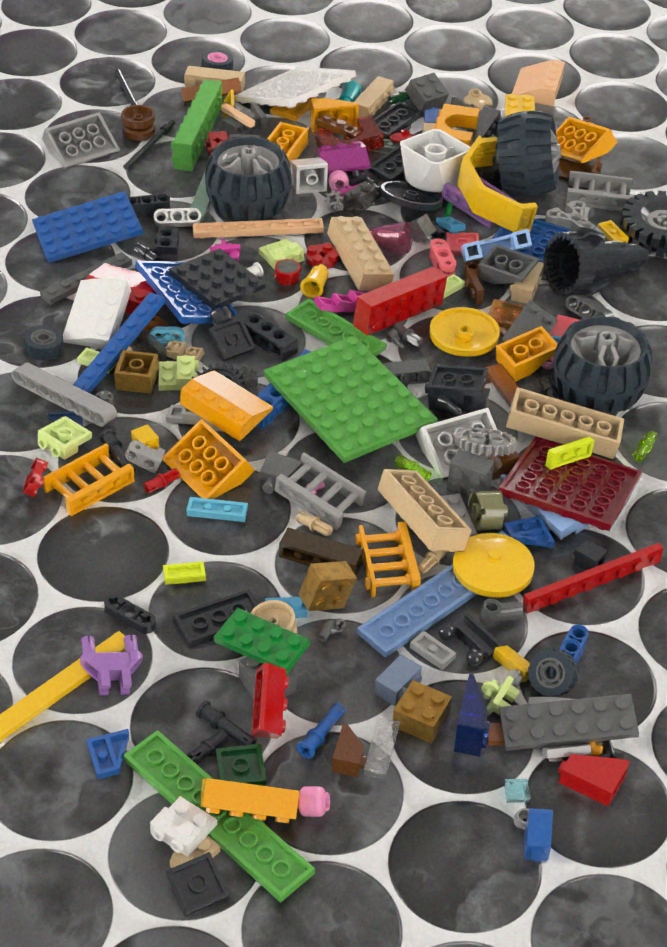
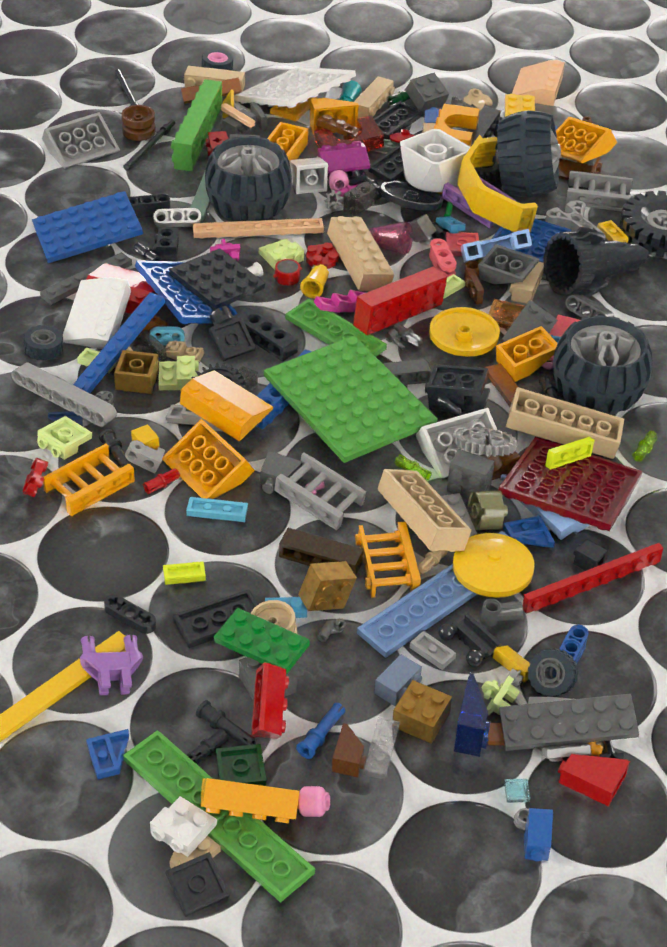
(314, 523): tan axle -> none

